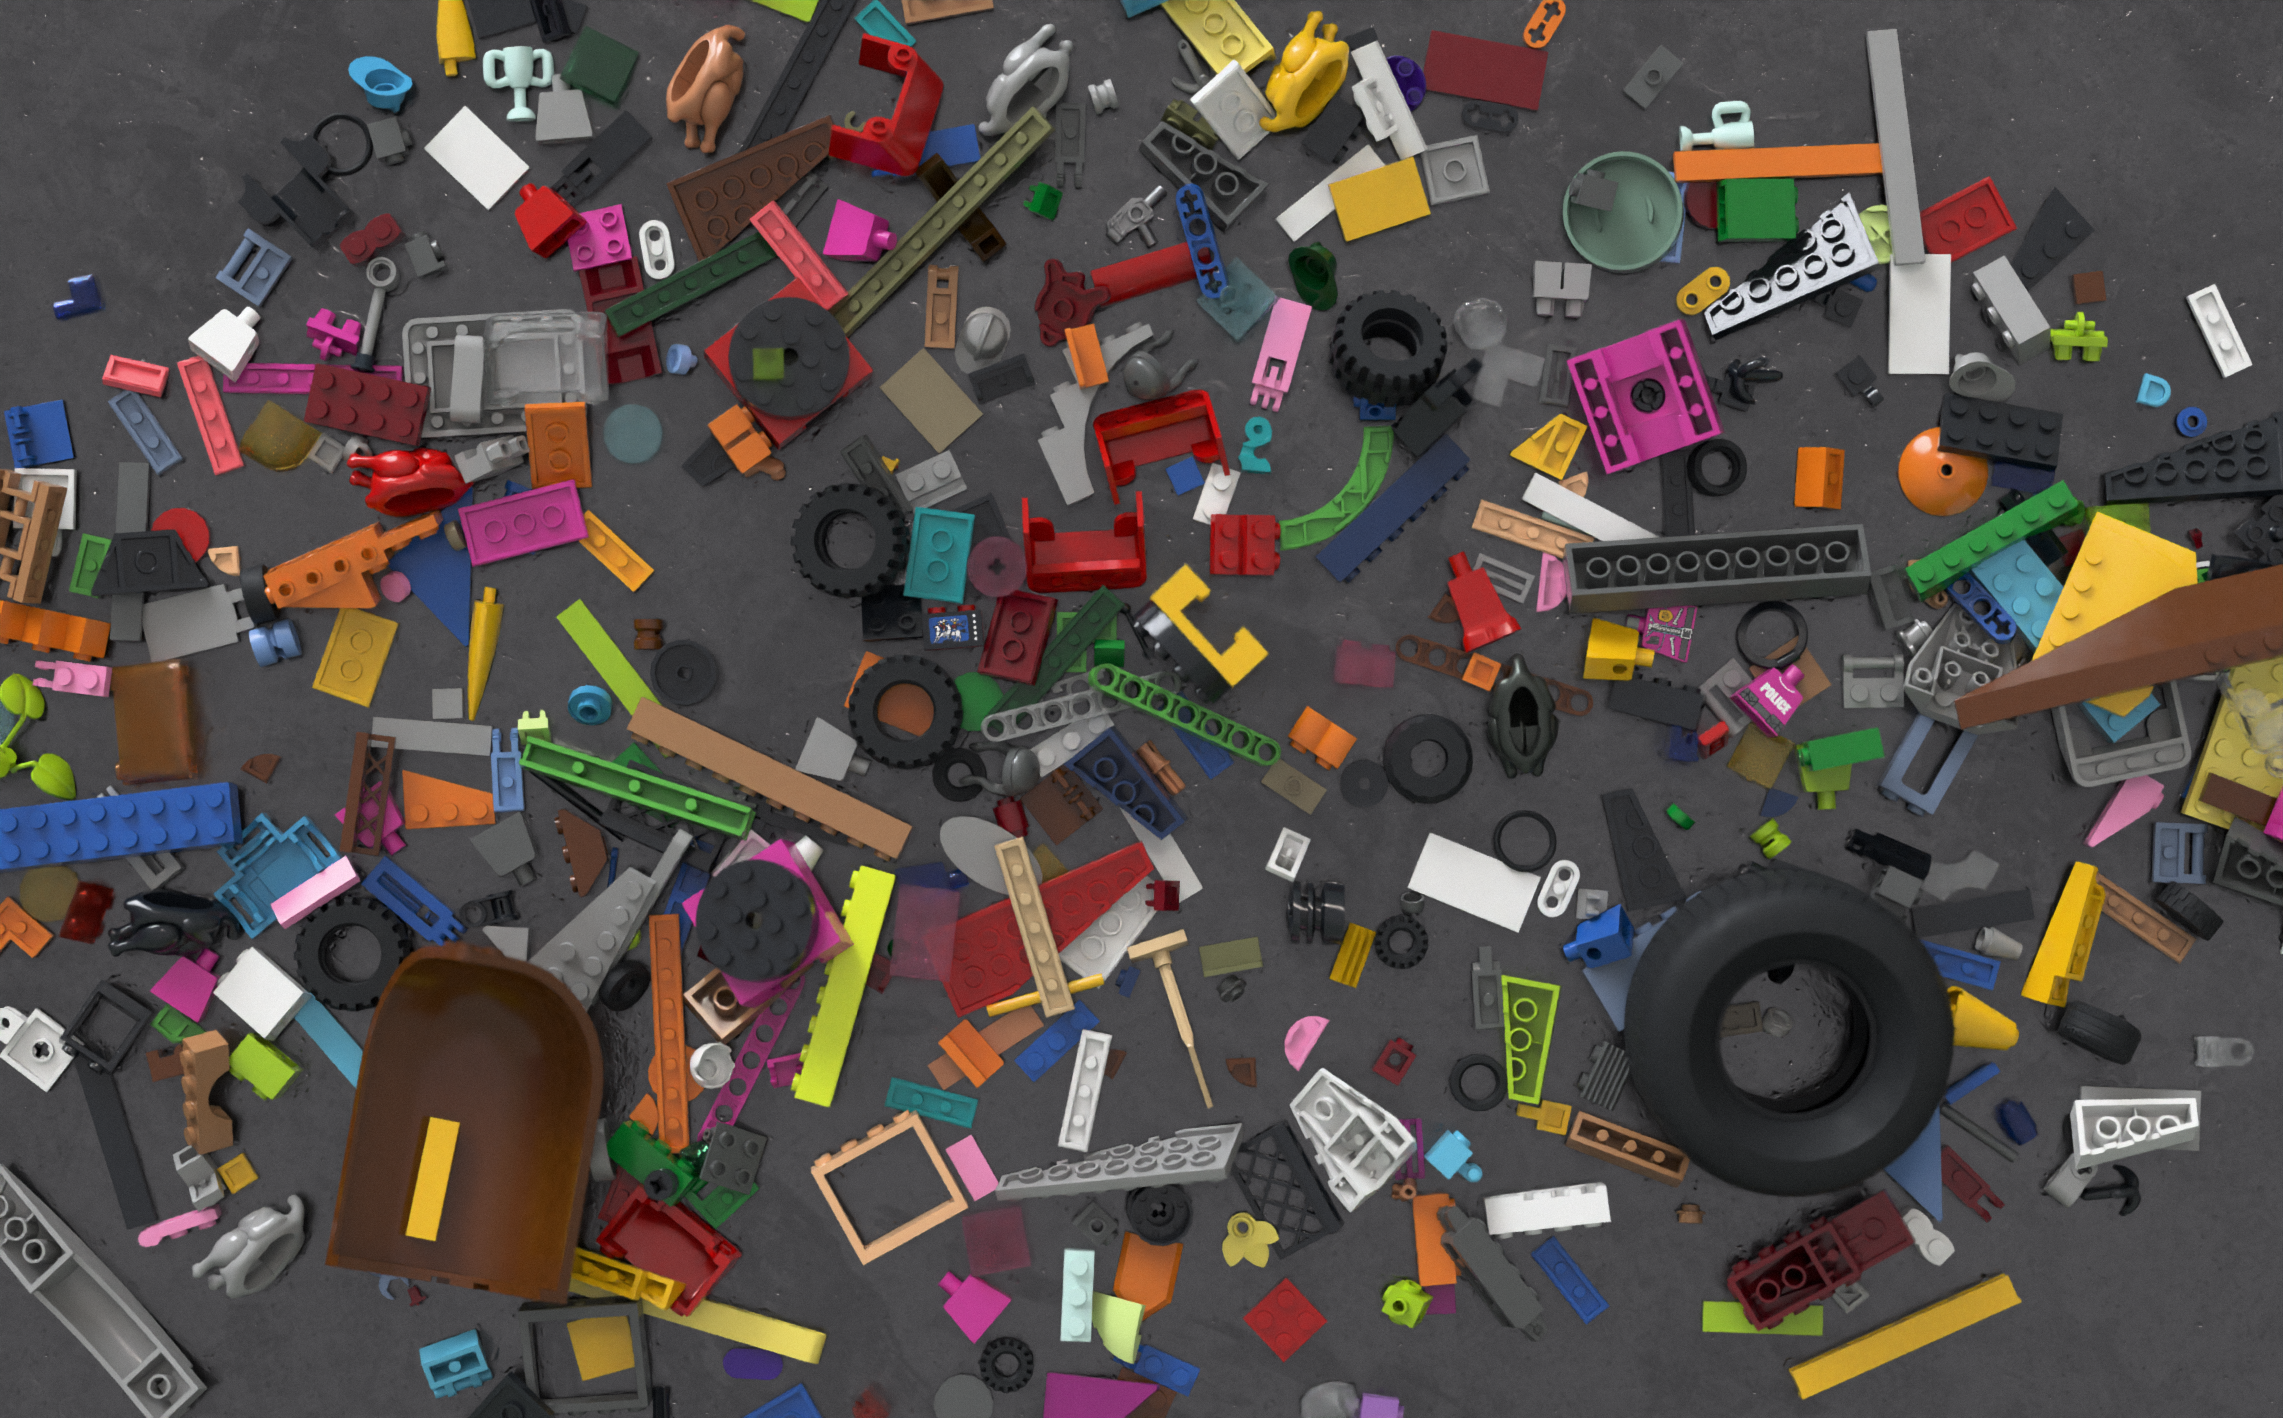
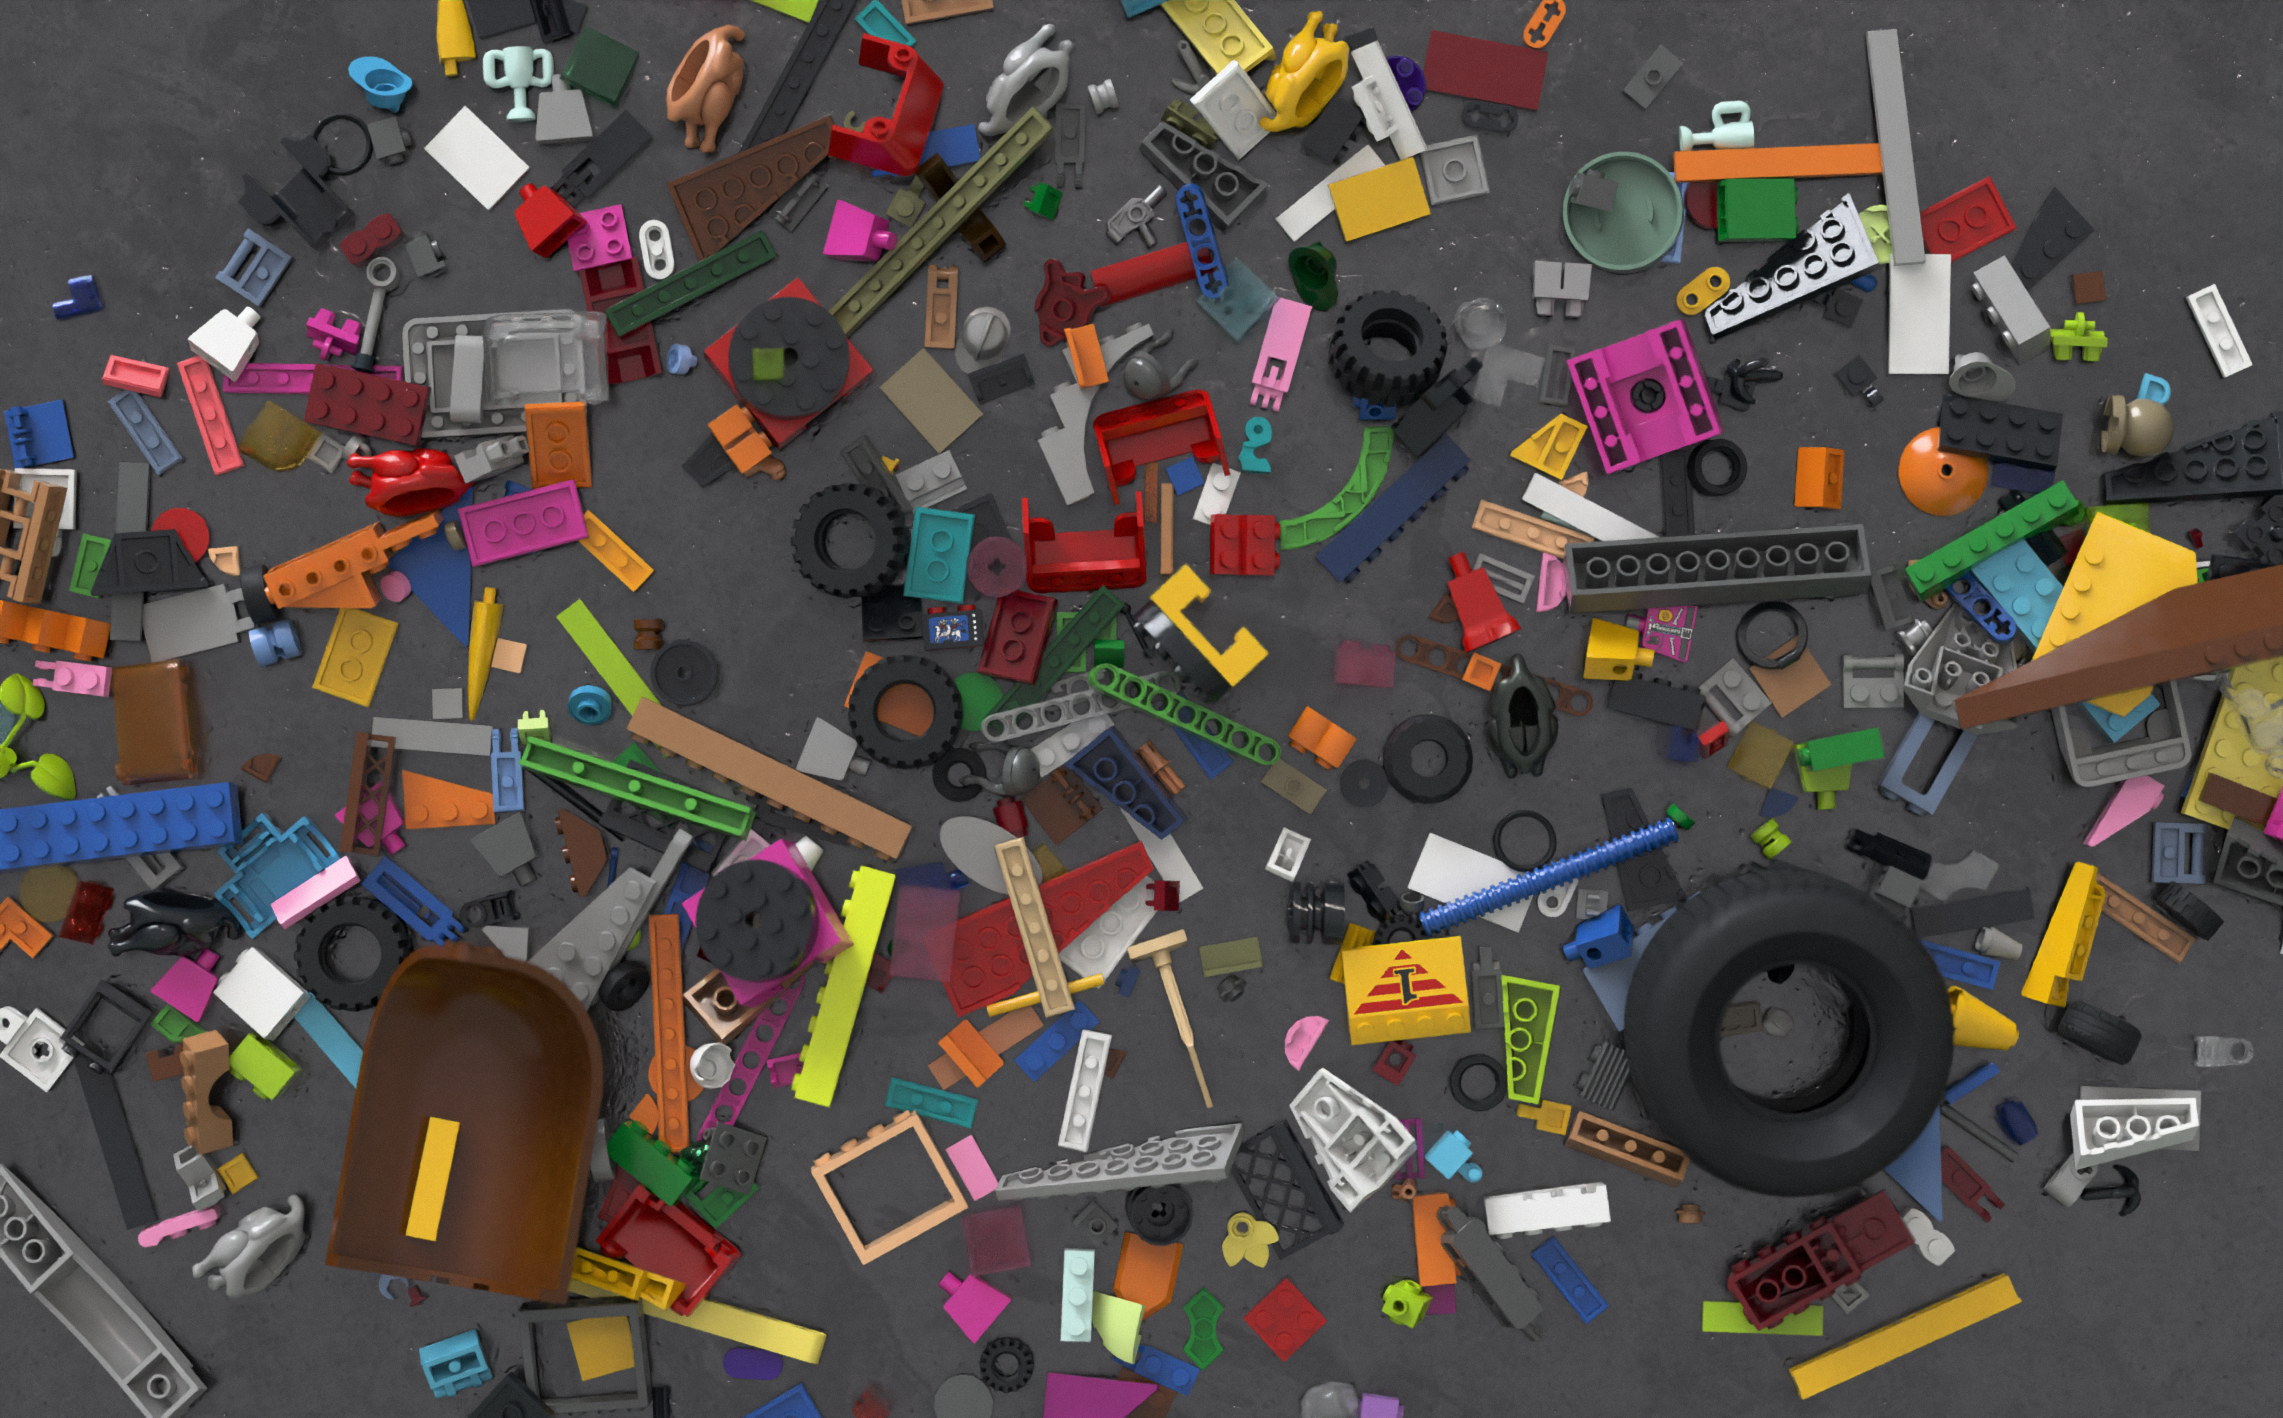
(509, 655): none -> light nougat tile
(633, 433): clear light blue tile -> none
(667, 1183): black wheel -> none
(798, 255): coral tile -> none
(907, 205): none -> olive plate
(1151, 493): none -> clear orange tile
(1167, 492): none -> medium nougat tile
(1203, 1343): none -> green tile
(1243, 1070): reddish brown tile -> none
(1379, 903): none -> black hinge
(1406, 990): none -> yellow slope
(1549, 877): none -> blue piece
(1770, 699): dark pink torso -> none
(2138, 427): none -> dark tan tile
(2182, 423): blue plate -> none

